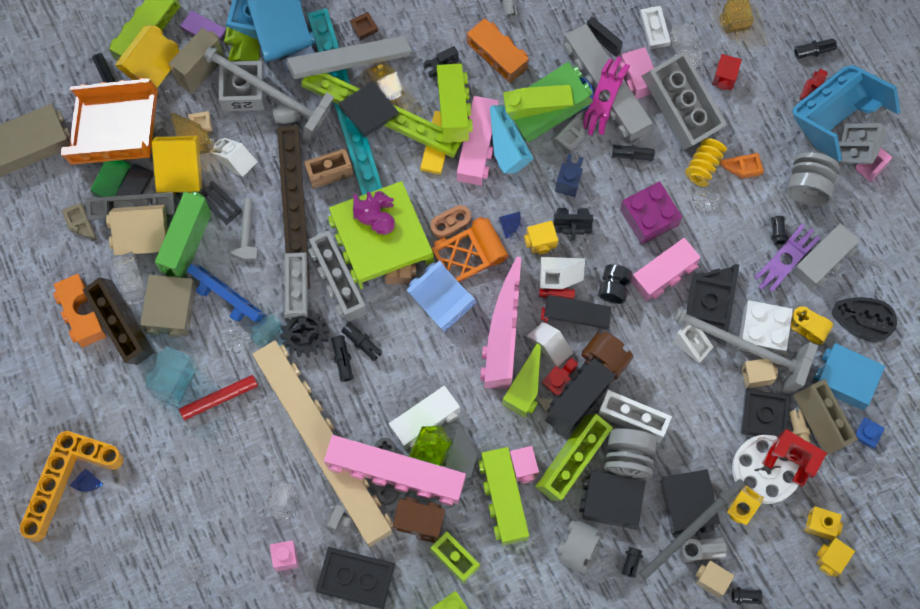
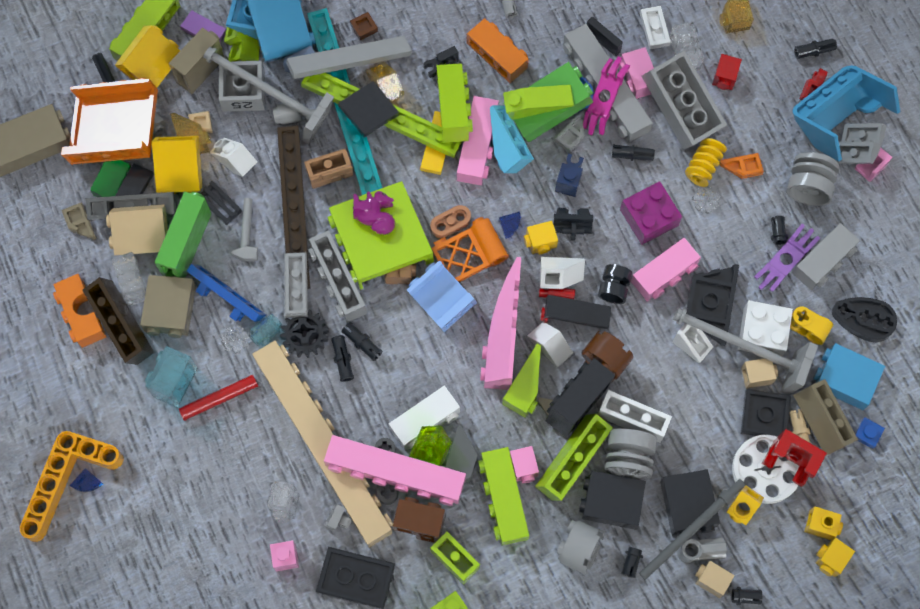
(558, 378): red plate -> none

